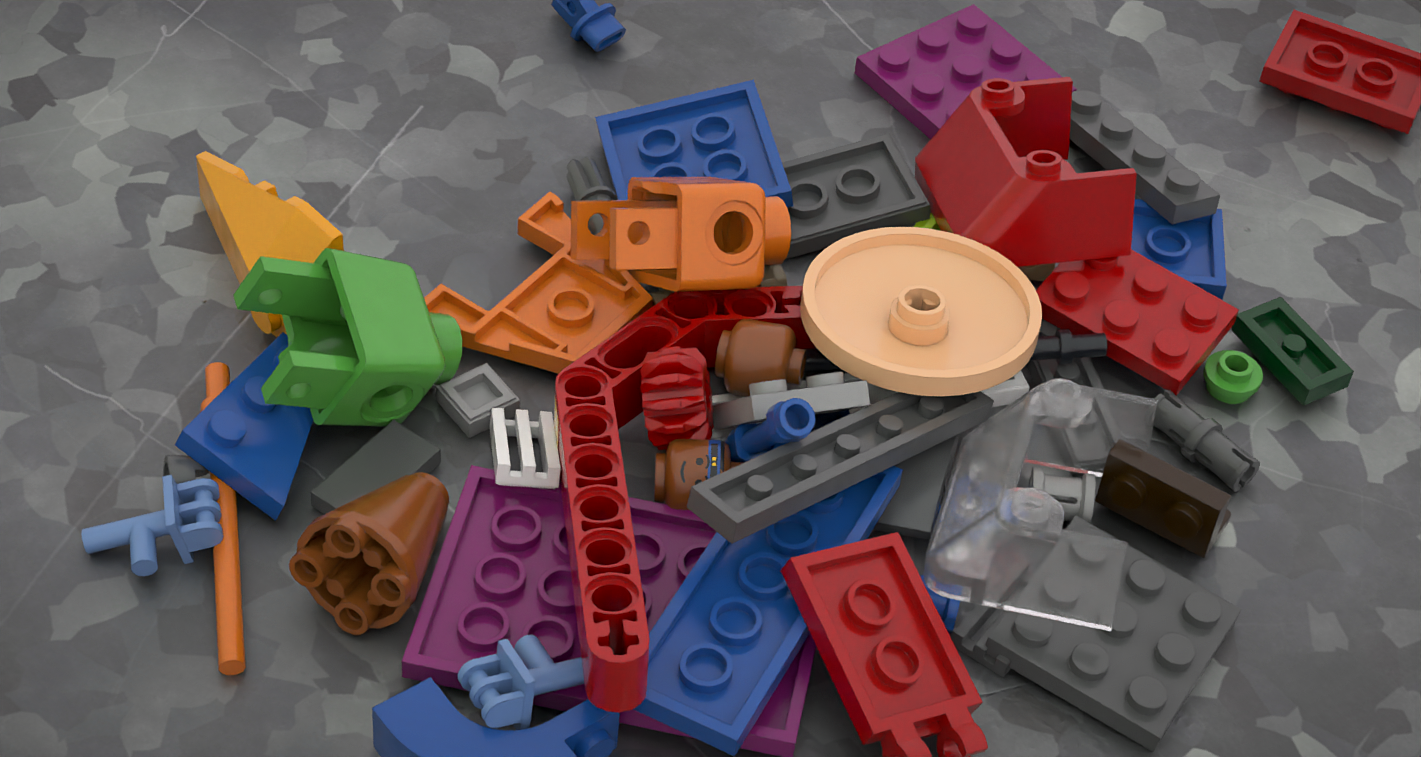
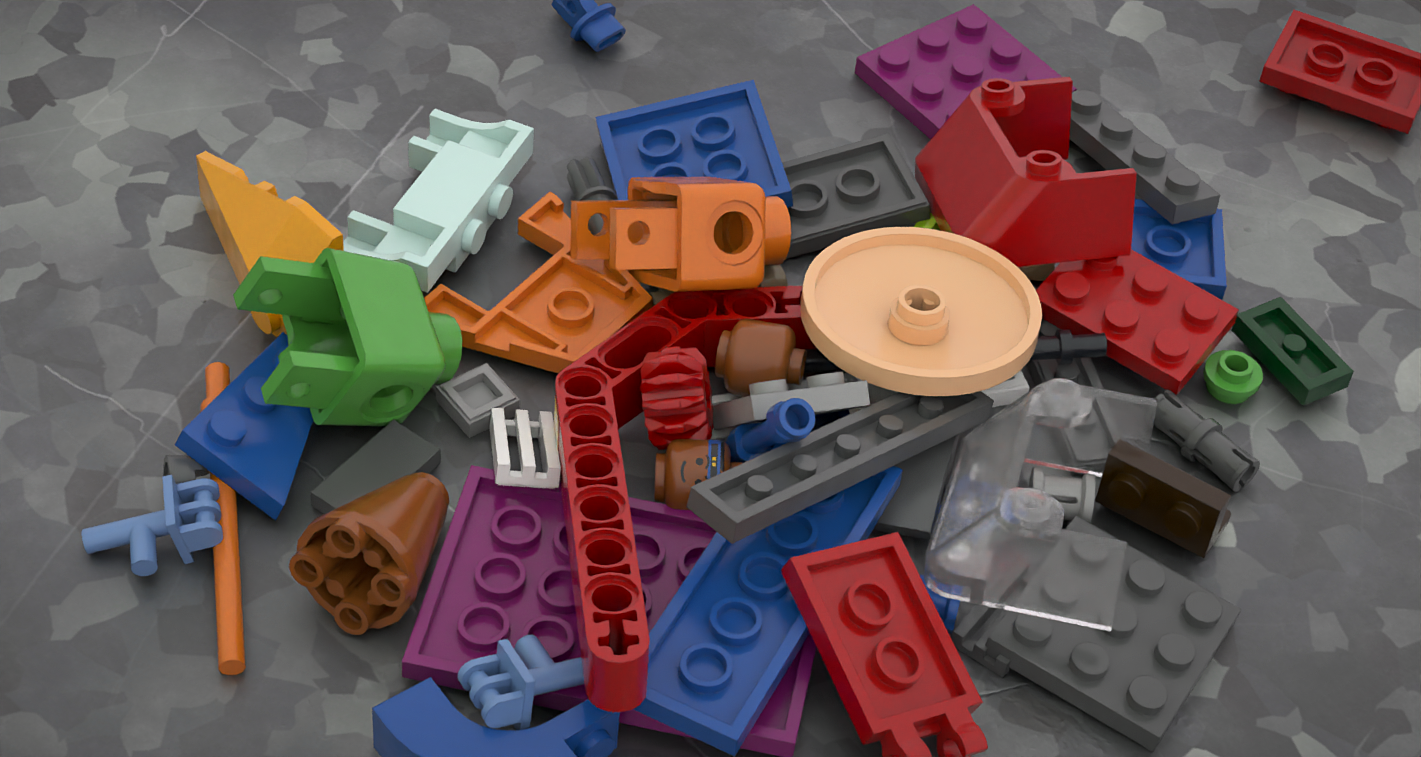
(452, 200): none -> light aqua bracket

